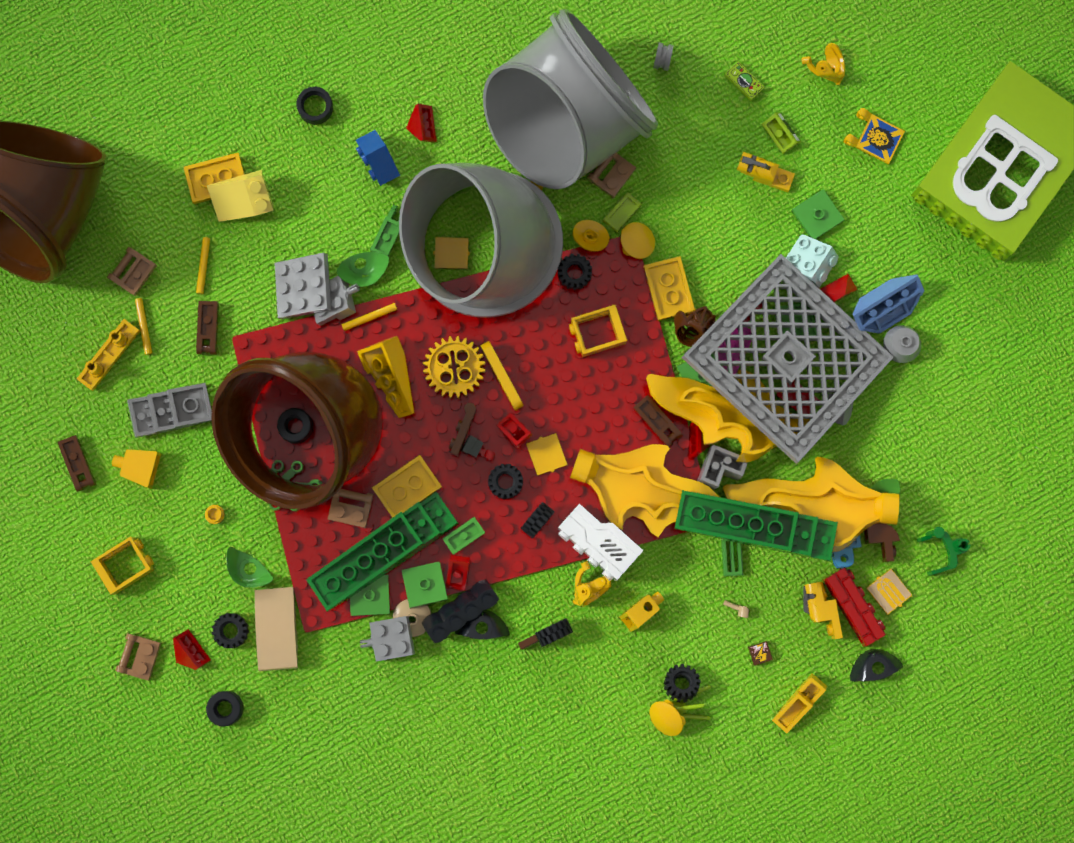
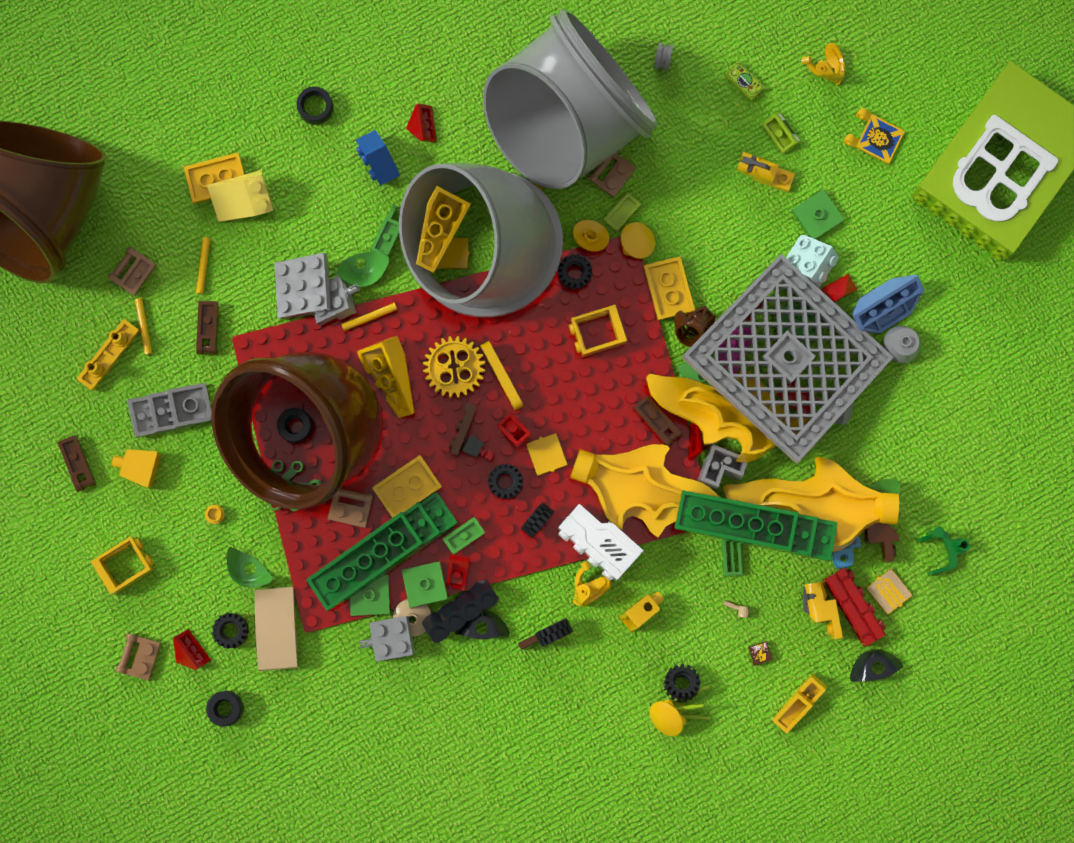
(440, 224): none -> yellow wedge

